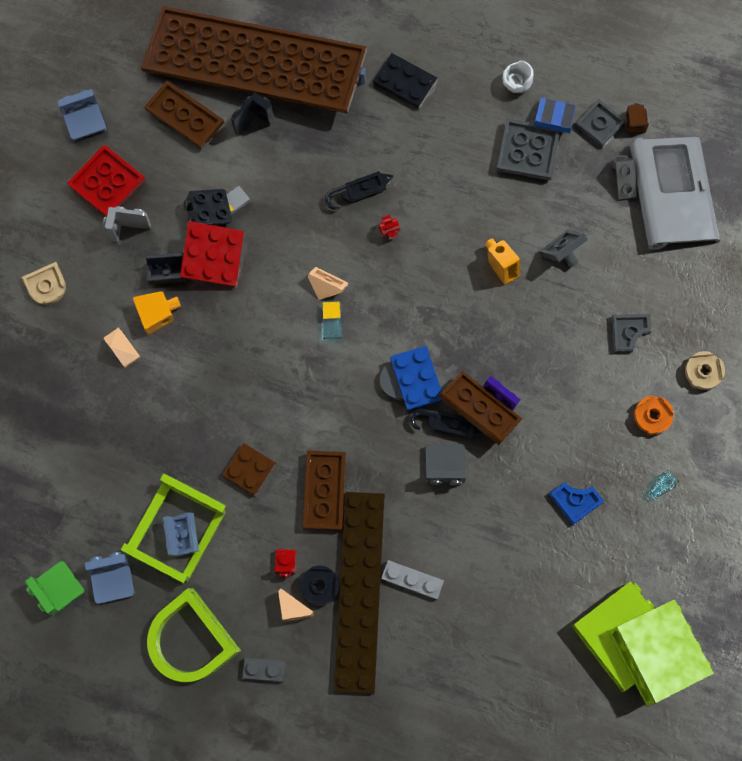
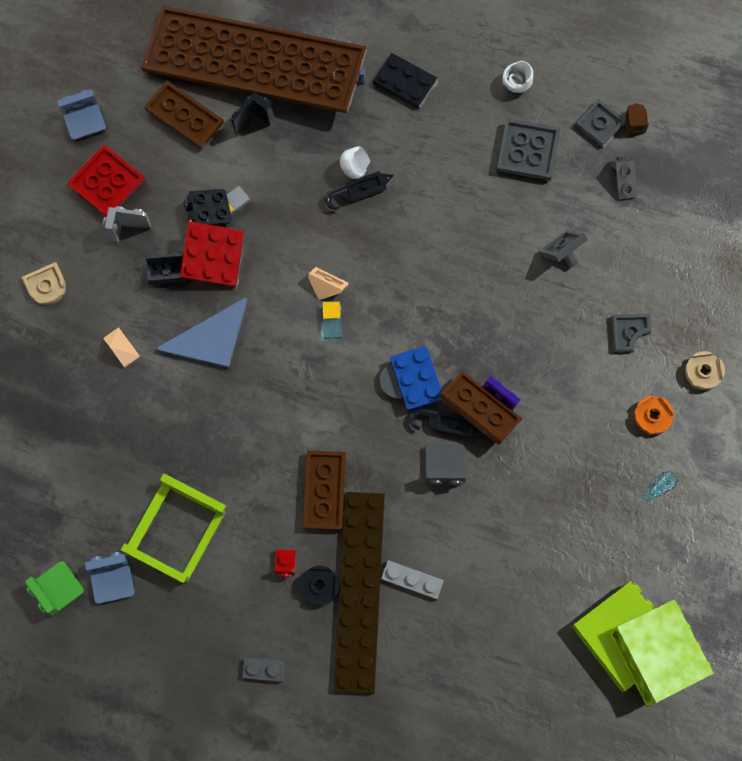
(153, 640): lime window -> none
(155, 310): light orange torso -> none
(180, 535): sand blue bracket -> none
(211, 339): none -> sand blue tile
(249, 469): reddish brown plate -> none
(292, 608): light nougat slope -> none
(354, 162): none -> white hair
(389, 227): red gear -> none
(503, 260): light orange torso -> none
(555, 115): tile -> none
(575, 502): blue tile -> none
(670, 191): light grey piece -> none

